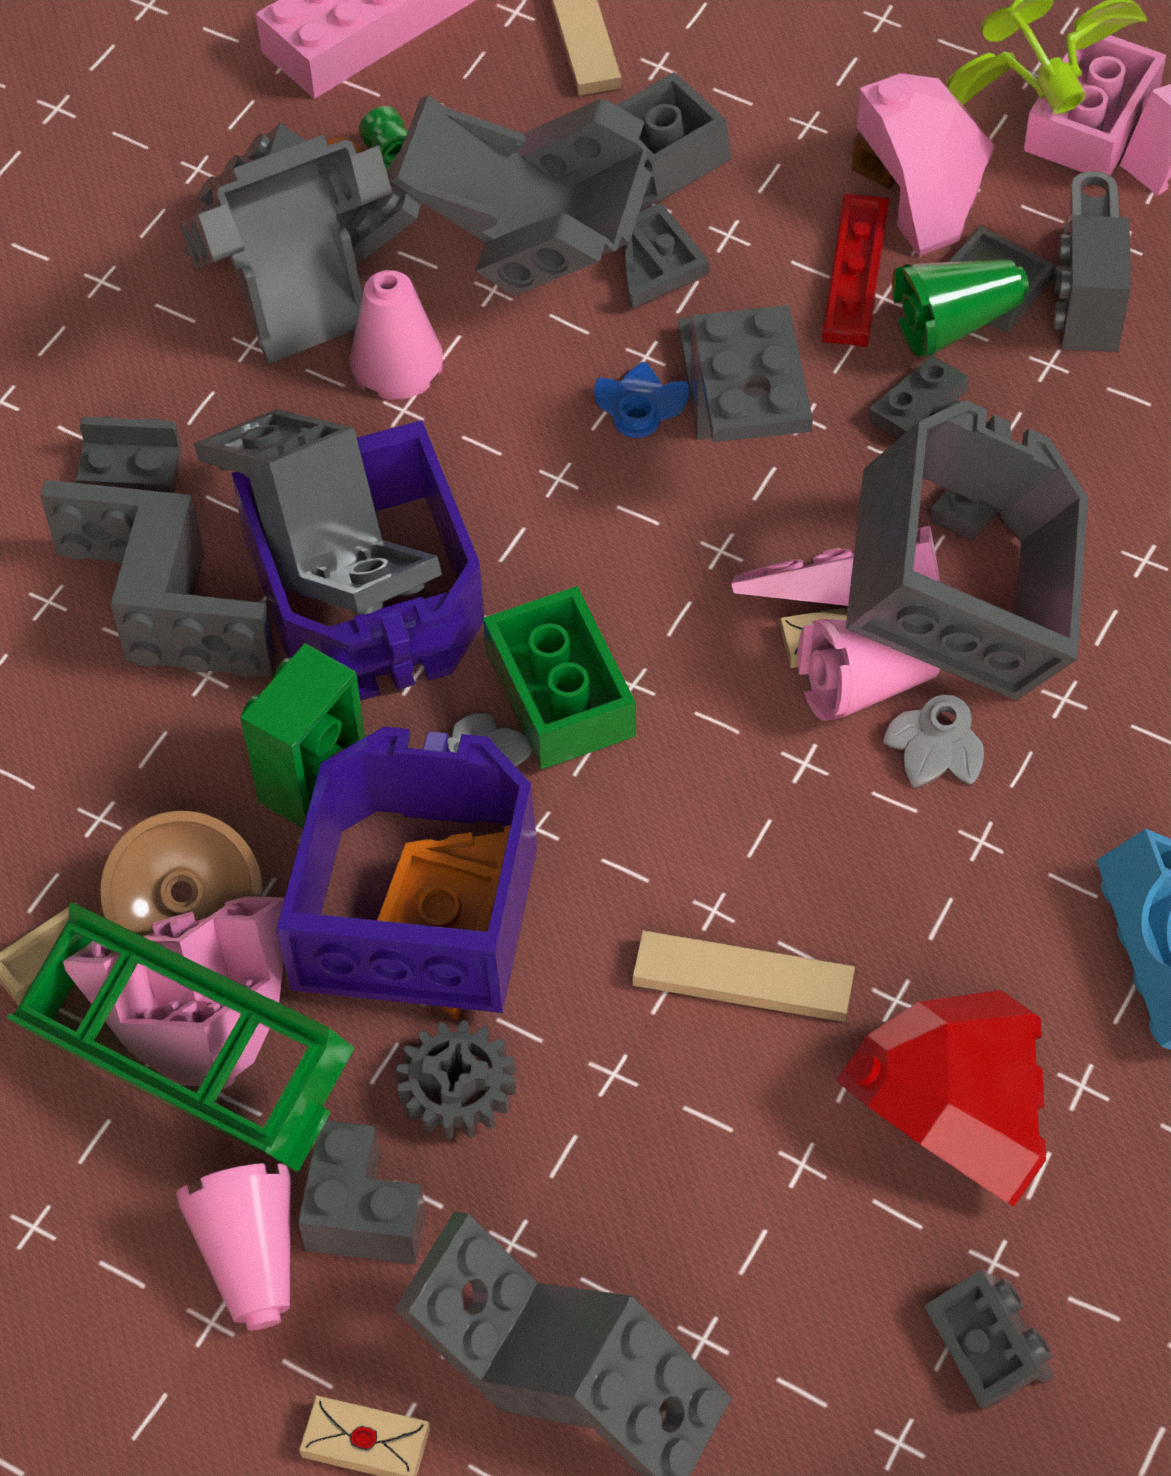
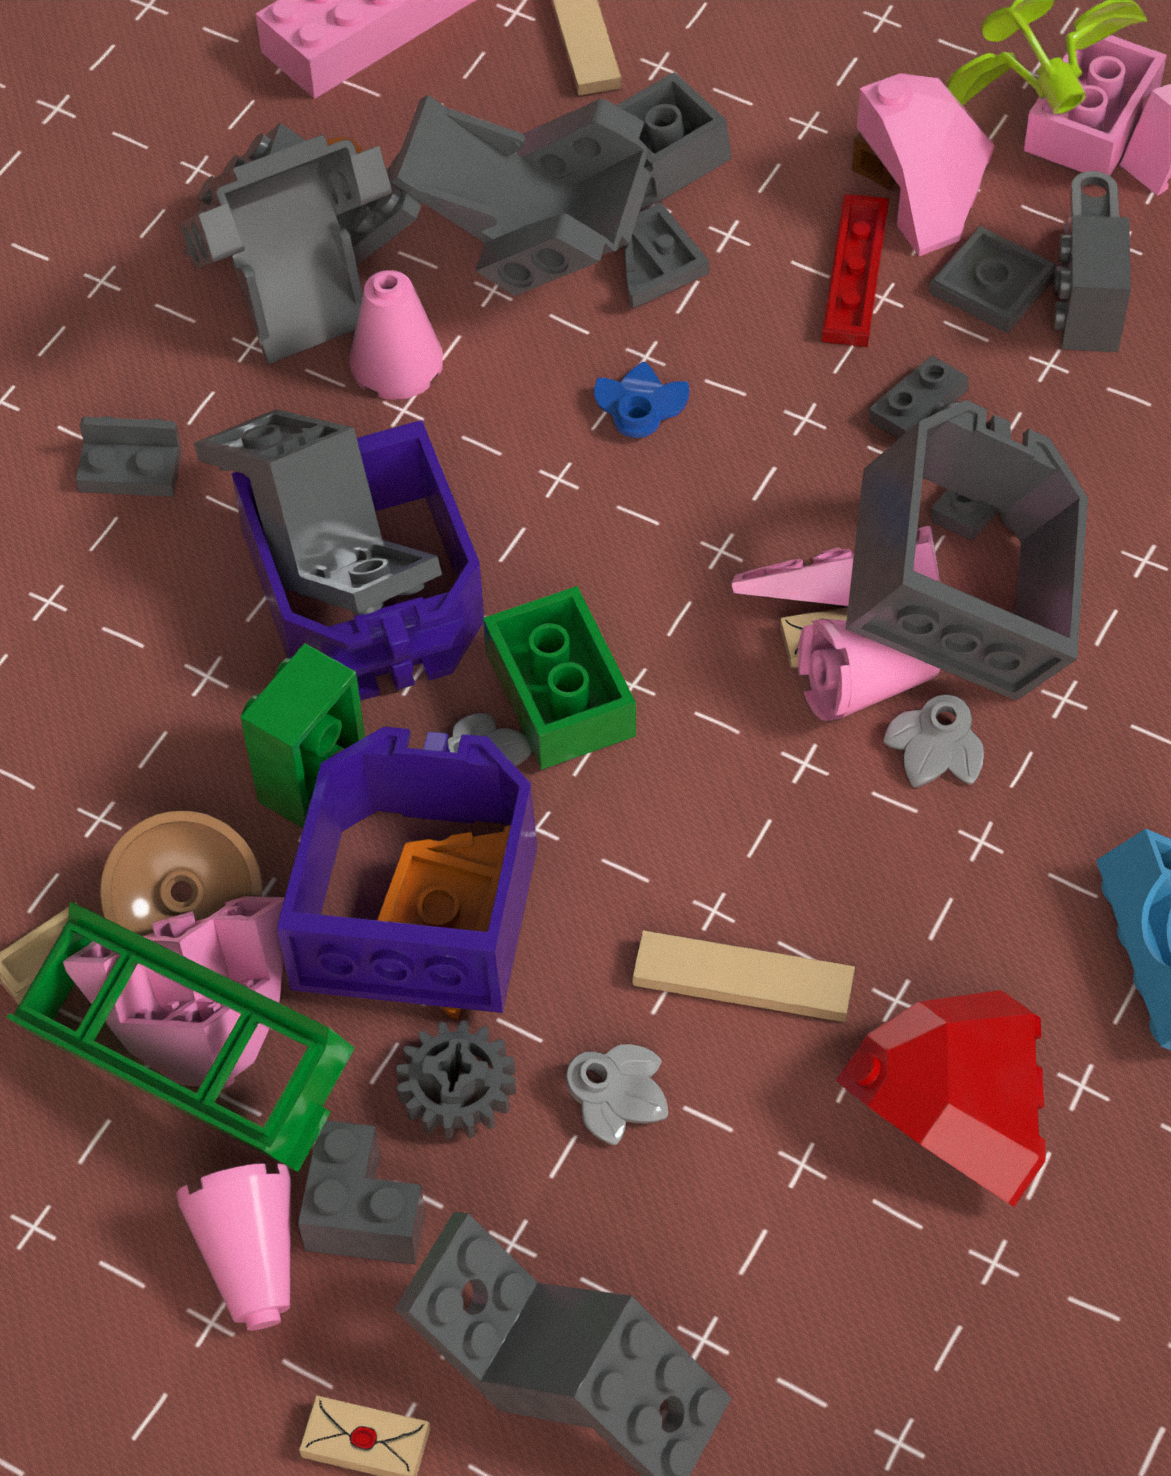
(154, 593): dark grey bracket -> none
(384, 129): green wheel -> none
(623, 1095): none -> light grey plate
(744, 374): dark grey bracket -> none
(954, 299): green cone -> none
(989, 1337): dark grey bracket -> none

